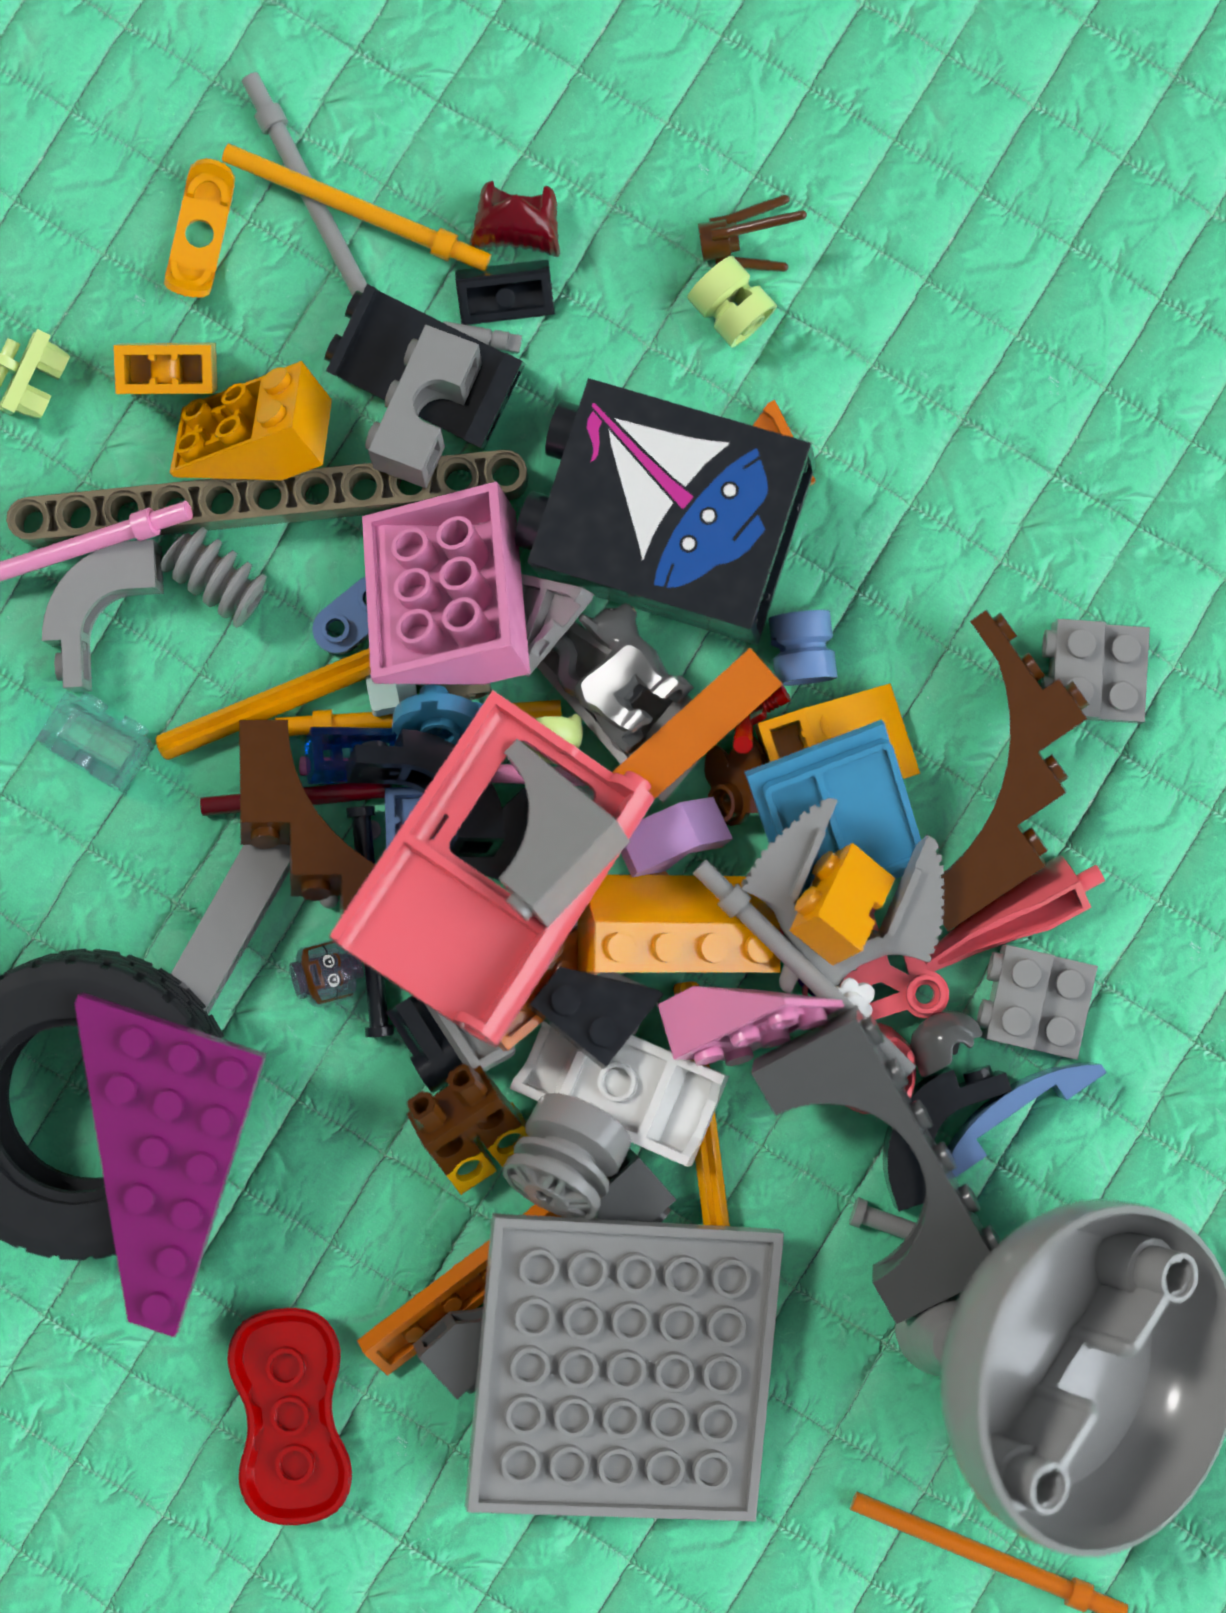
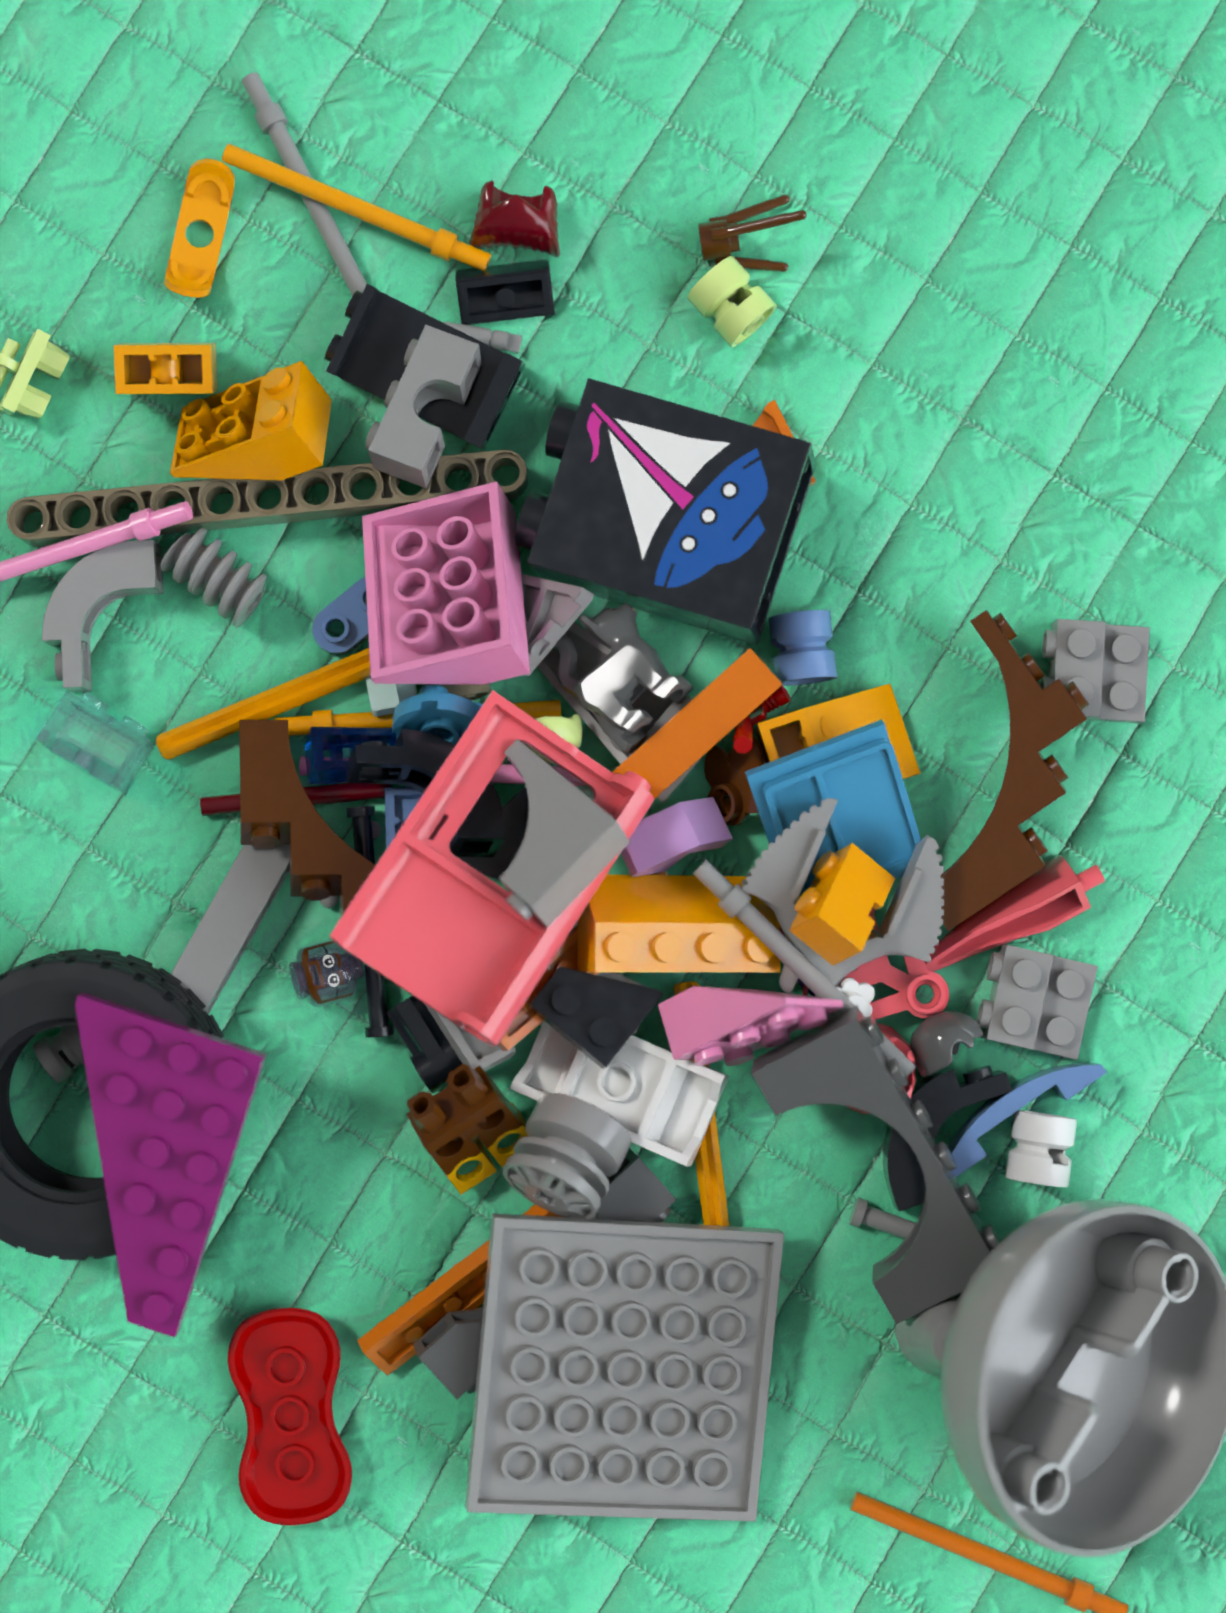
(60, 1053): none -> light grey wheel
(1041, 1148): none -> white wheel

